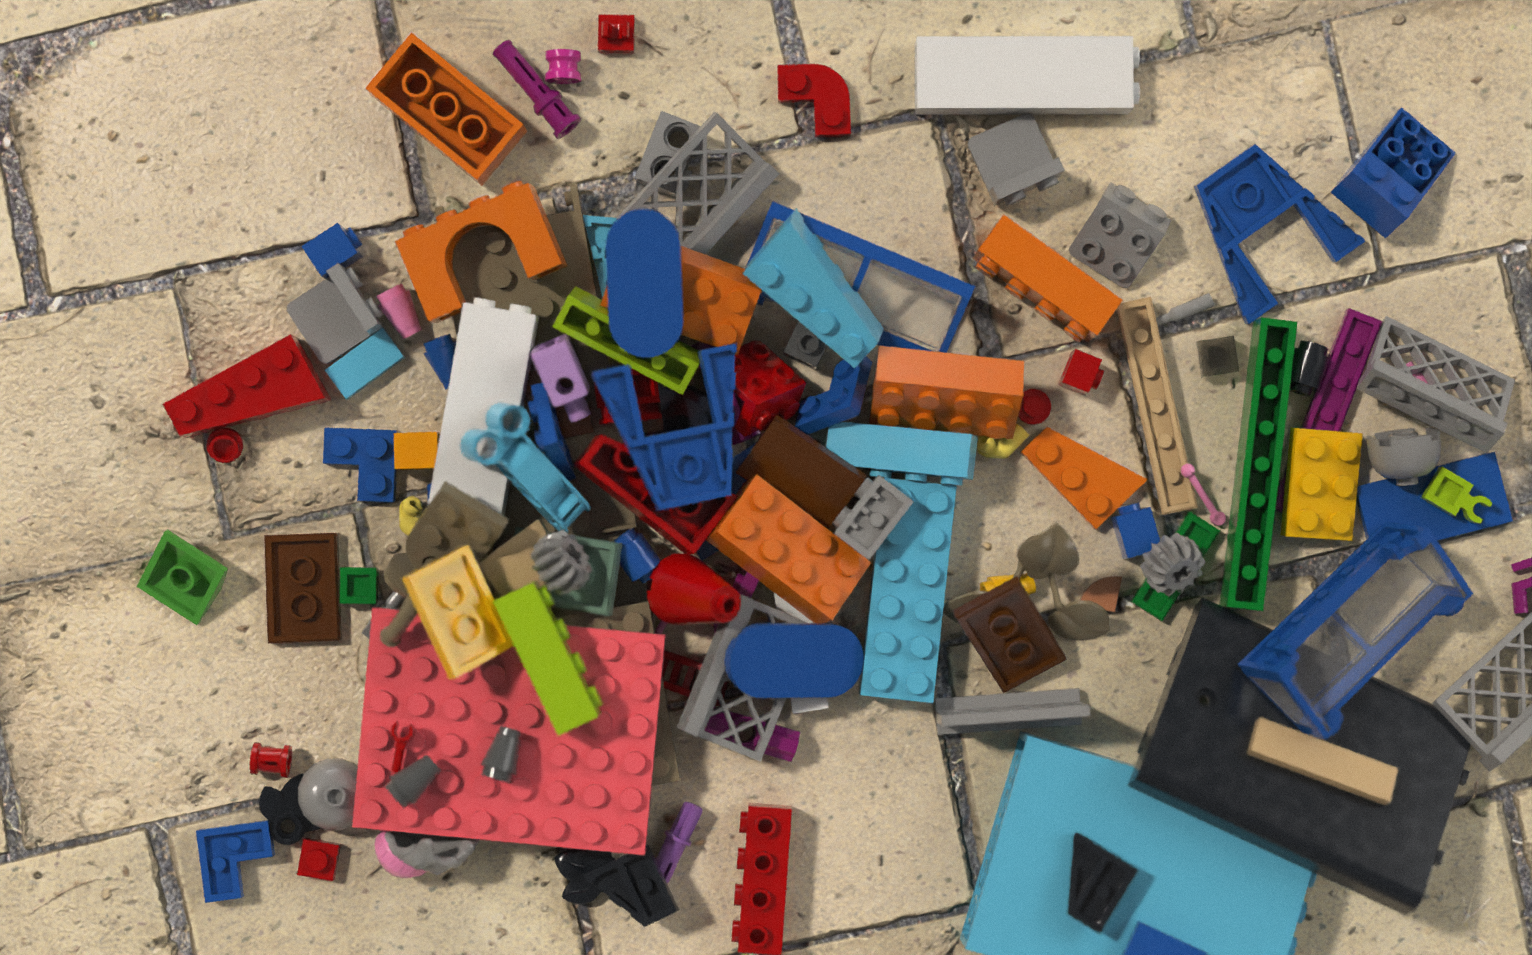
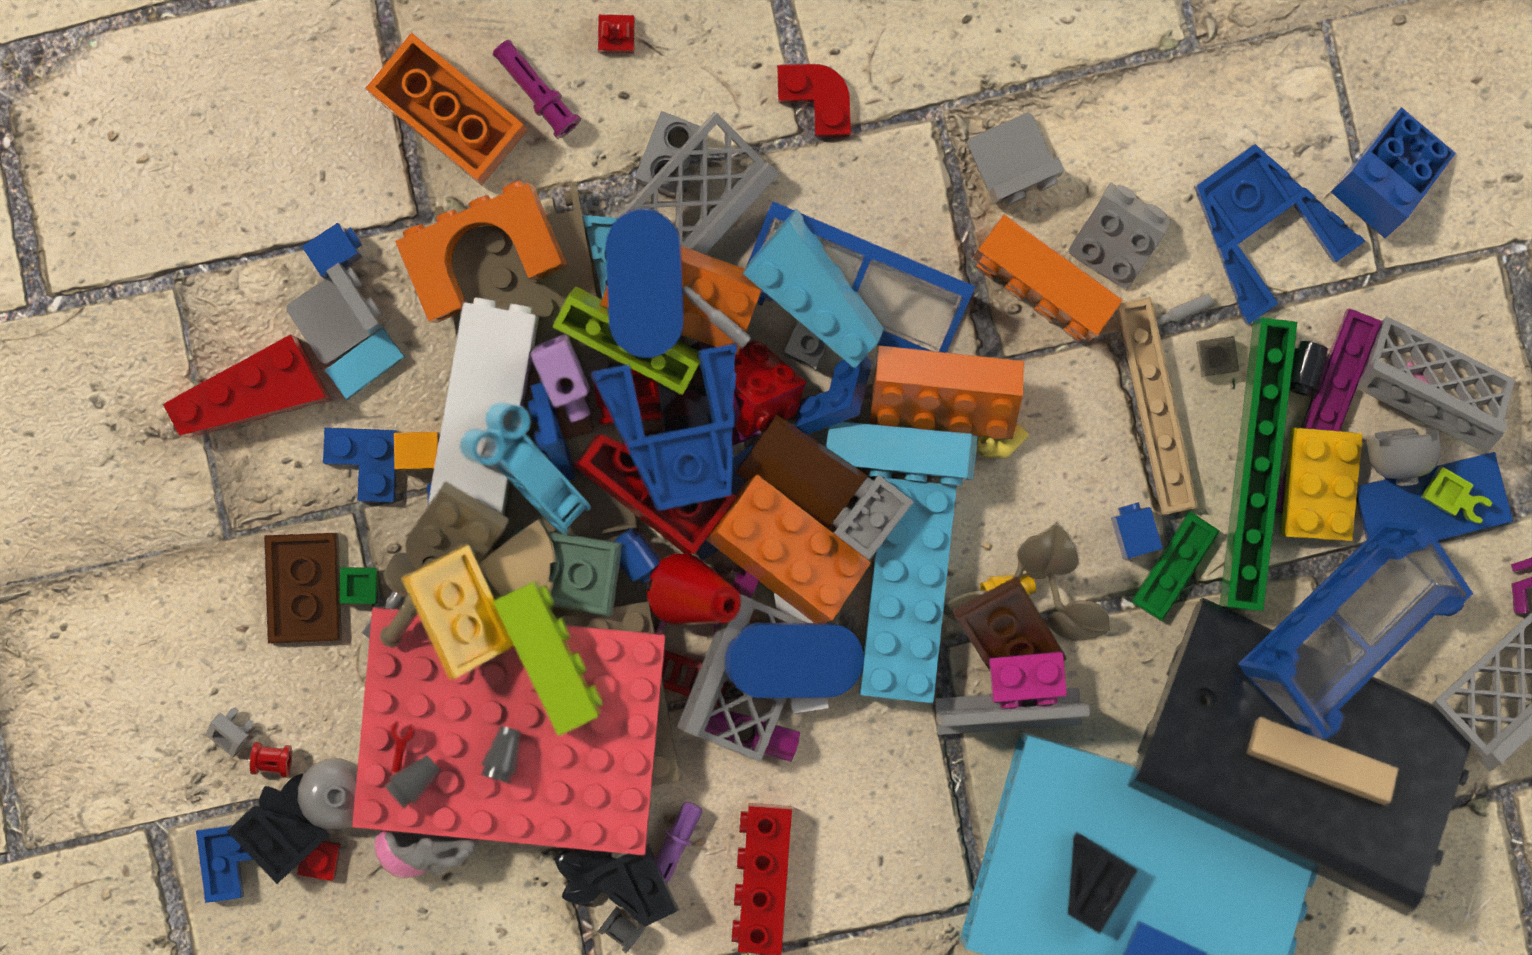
(183, 577): bright green slope -> none
(224, 445): red plate -> none
(227, 734): none -> light grey tile
(275, 840): none -> black wing
(400, 310): bright pink cone -> none
(409, 513): light yellow arm -> none
(440, 357): blue cone -> none
(561, 562): light grey gear -> none
(563, 66): dark pink wheel -> none
(621, 929): none -> dark grey bush
(719, 319): none -> light grey piece
(1025, 75): white brick -> none
(1027, 677): none -> dark pink bracket
(1034, 407): red plate -> none
(1081, 372): red plate -> none
(1082, 477): orange wing -> none
(1104, 592): nougat tile -> none
(1172, 564): light grey gear -> none
(1217, 518): bright pink hinge -> none

